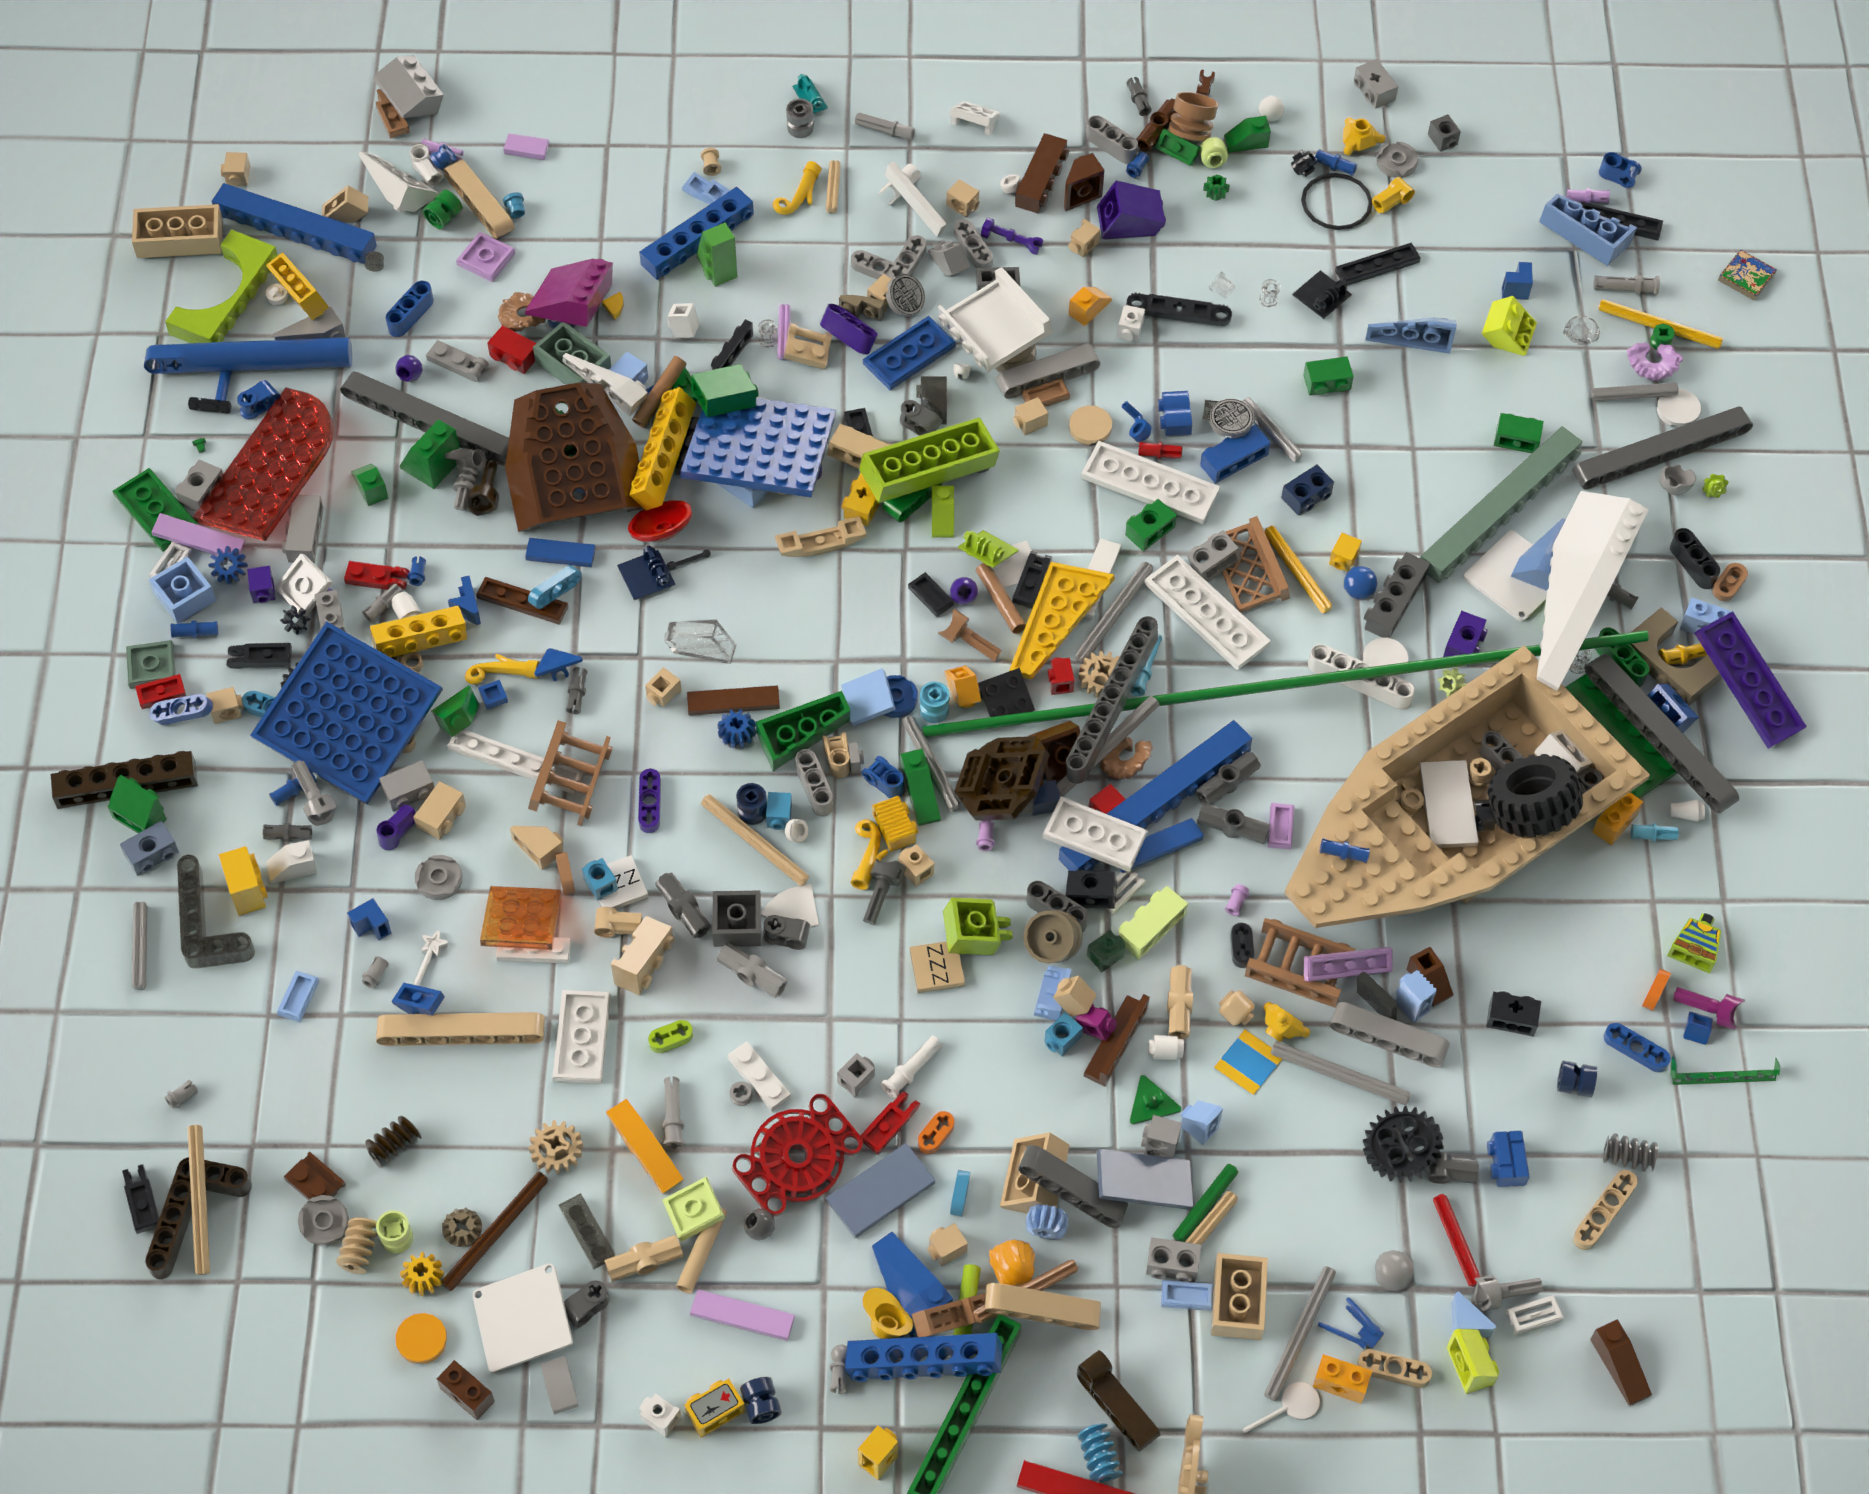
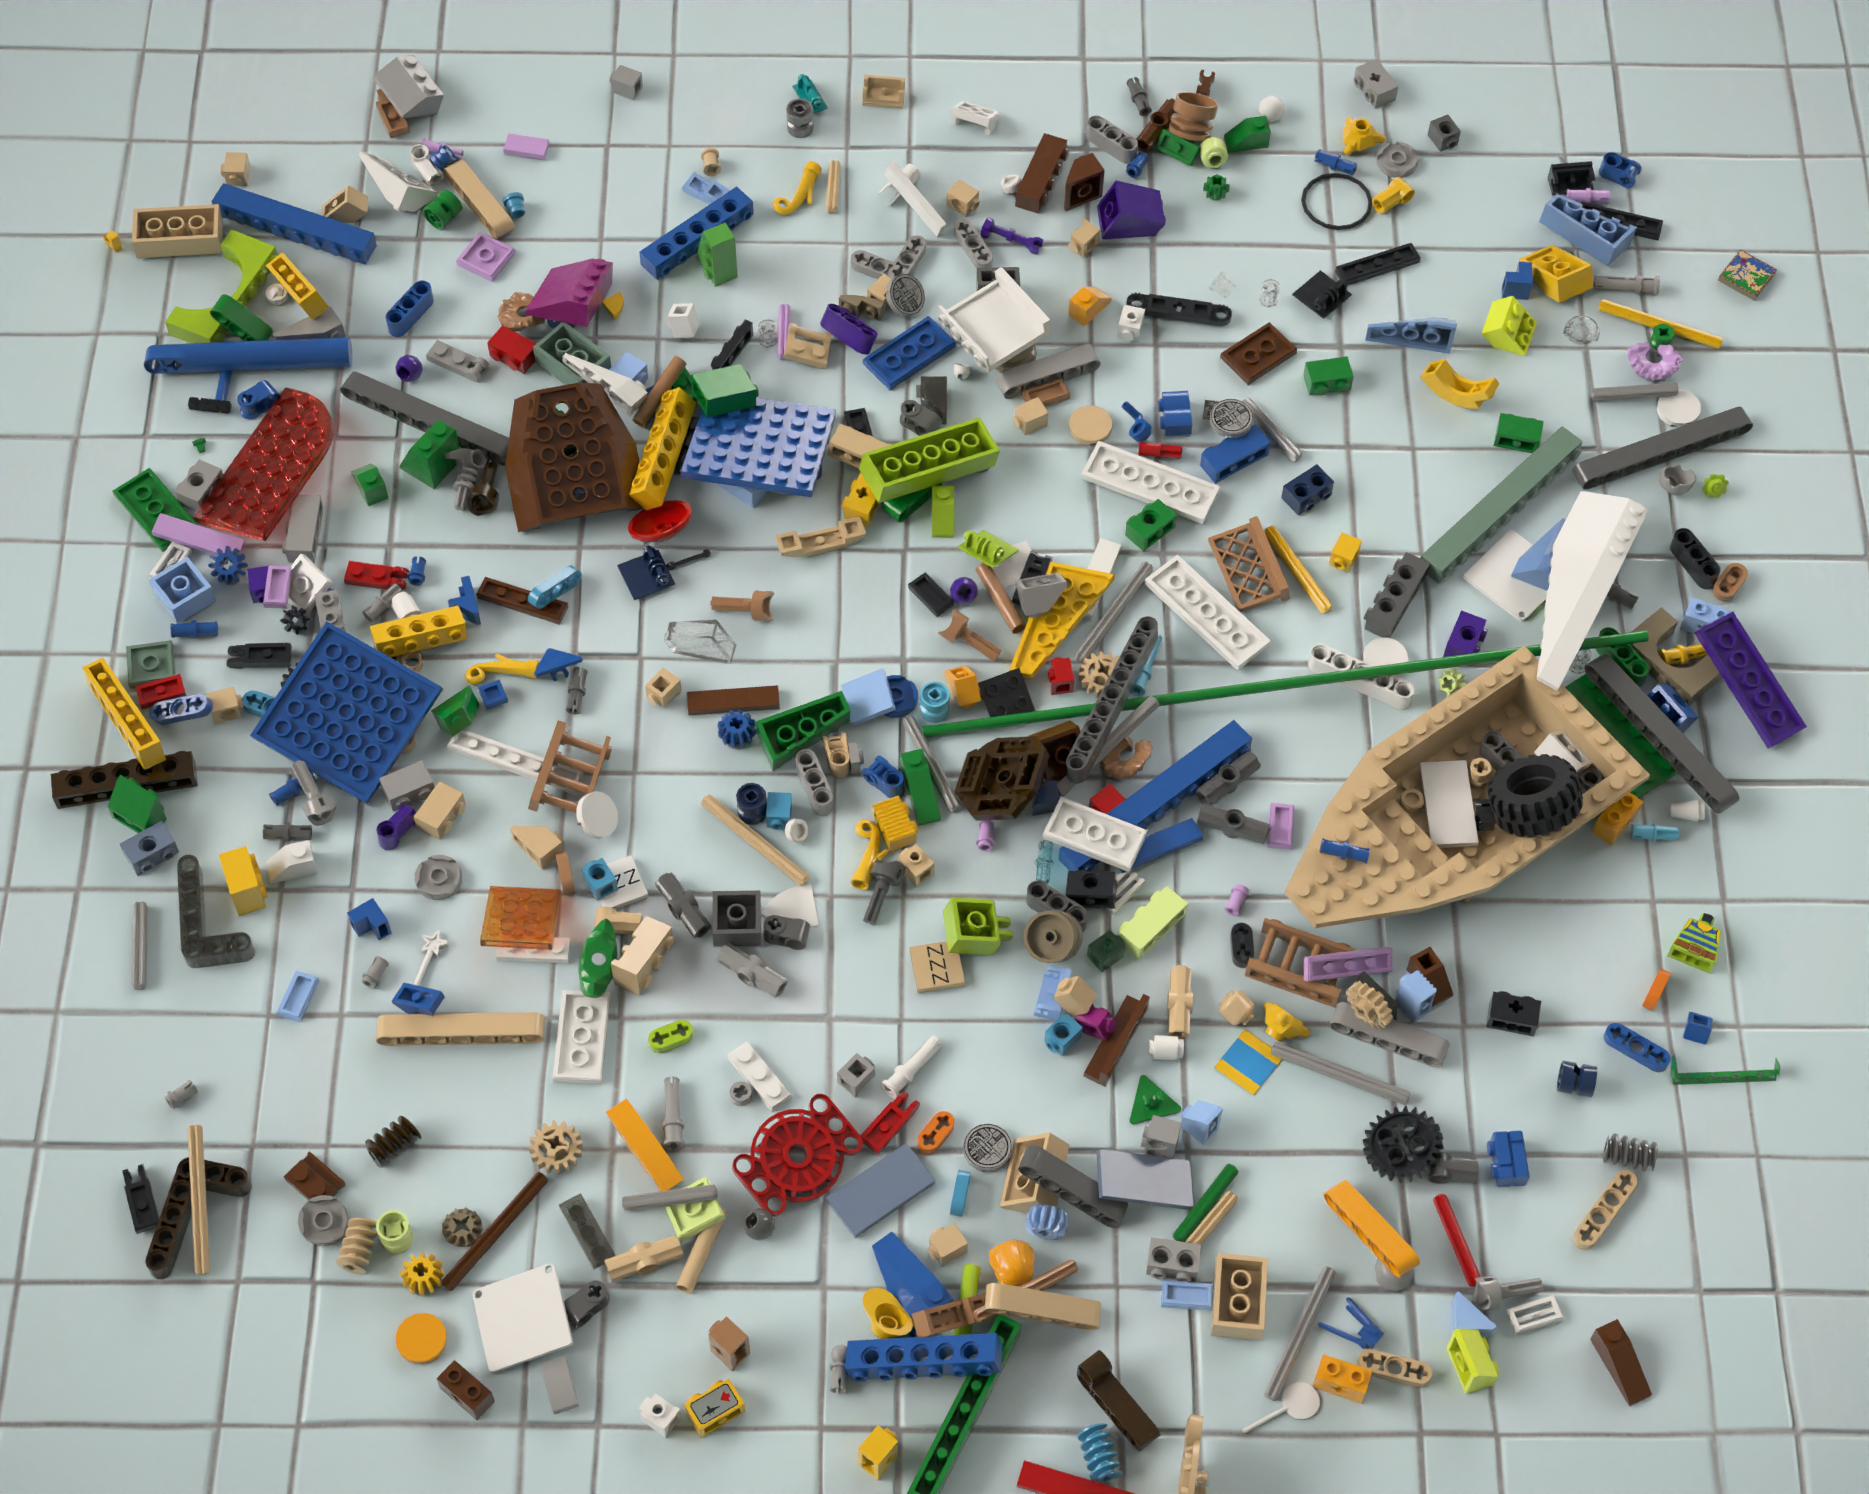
(112, 241): none -> yellow tile
(124, 713): none -> yellow brick
(240, 320): none -> green beam
(277, 587): none -> lavender tile
(374, 261): clear smoke bush -> none
(560, 552): blue tile -> none
(596, 978): none -> green piece
(597, 814): none -> white tile
(626, 82): none -> light grey brick
(644, 792): dark purple beam -> none
(669, 1197): none -> light grey axle
(728, 1343): none -> medium nougat brick
(742, 1315): lavender tile -> none
(758, 605): none -> medium nougat piece
(759, 1396): dark blue wheel -> none
(883, 91): none -> tan hinge
(886, 126): light grey axle -> none
(949, 257): light grey slope -> none
(987, 1147): none -> tile
(1040, 593): none -> light grey slope
(1044, 861): none -> clear light blue axle
(1216, 560): light grey brick -> none
(1258, 353): none -> reddish brown tile
(1303, 163): black gear -> none
(1360, 582): blue hair -> none
(1369, 1005): none -> tan gear
(1371, 1228): none -> light orange beam
(1456, 389): none -> yellow arch
(1559, 273): none -> yellow slope
(1570, 176): none -> black hinge
(1724, 1010): magenta piece -> none

